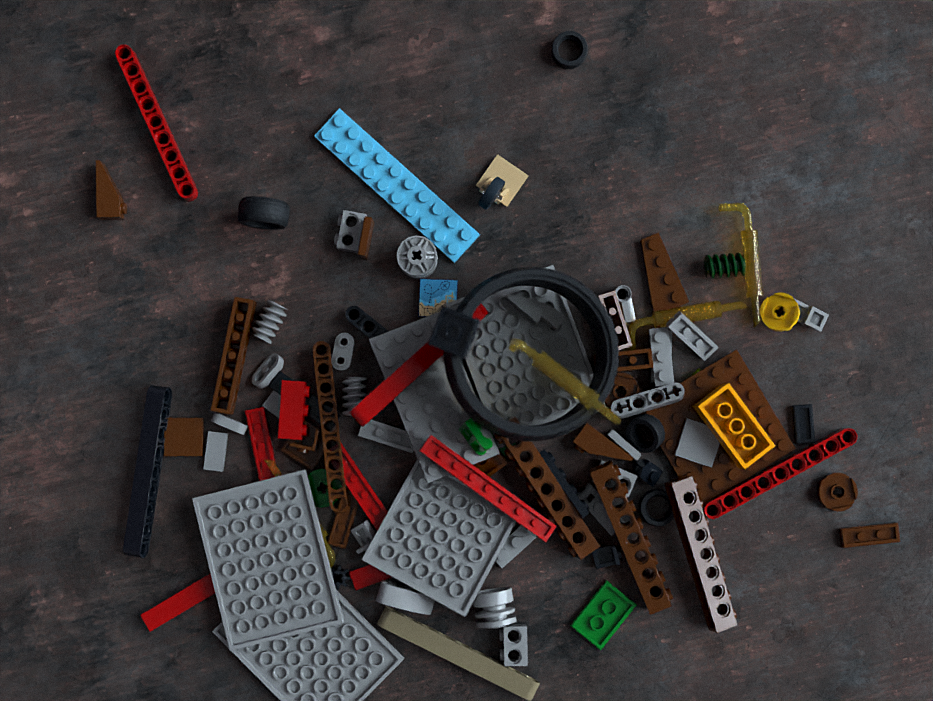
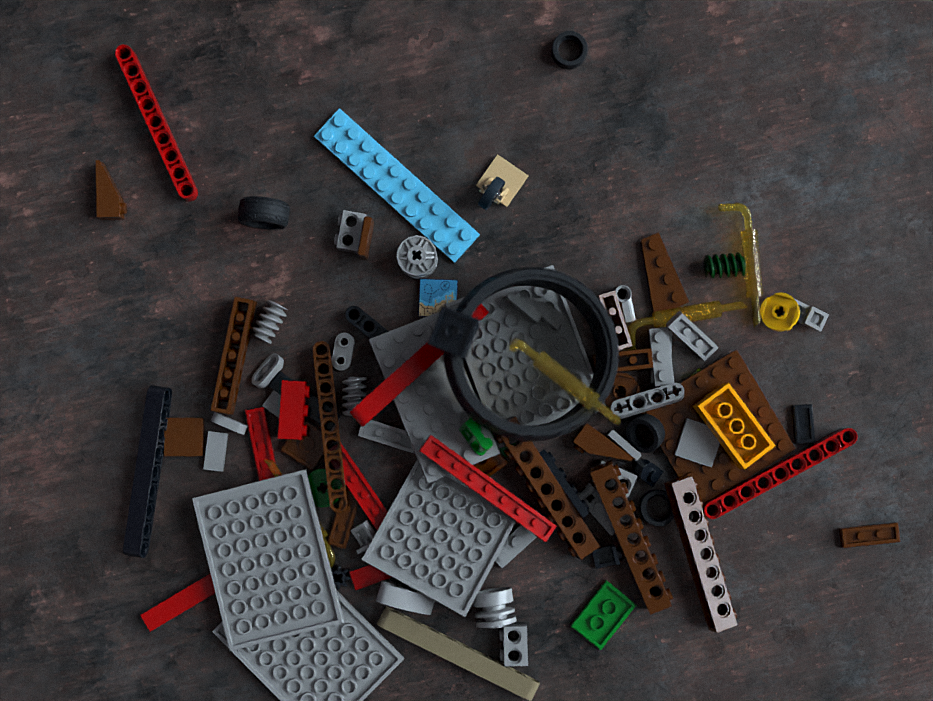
(305, 449): reddish brown bracket -> none
(843, 482): reddish brown plate -> none

